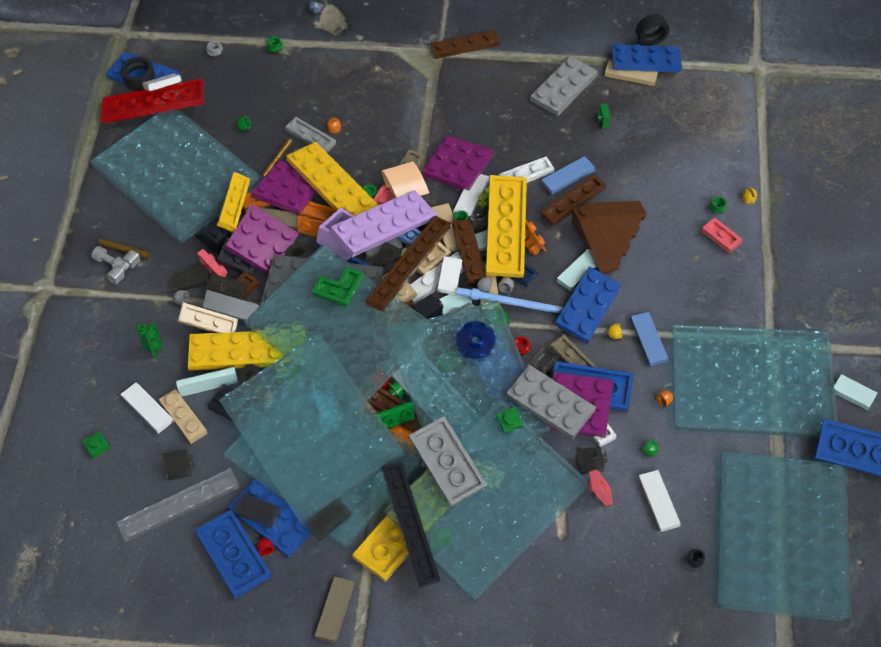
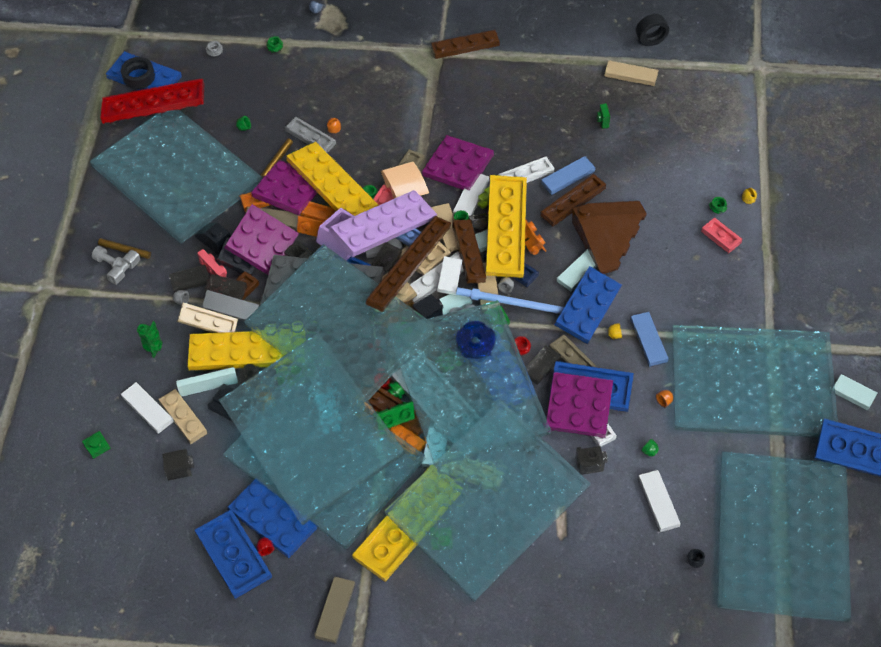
(161, 82): white tile -> none
(177, 505): clear plate -> none
(233, 202): yellow plate -> none
(257, 510): clear smoke plate -> none
(328, 519): clear smoke plate -> none
(341, 291): green plate -> none
(410, 524): black plate -> none
(447, 461): light grey plate -> none
(485, 284): light grey hinge -> none
(509, 420): green plate -> none
(551, 402): light grey plate -> none
(564, 86): light grey plate -> none
(600, 487): coral plate -> none
(646, 58): blue plate -> none

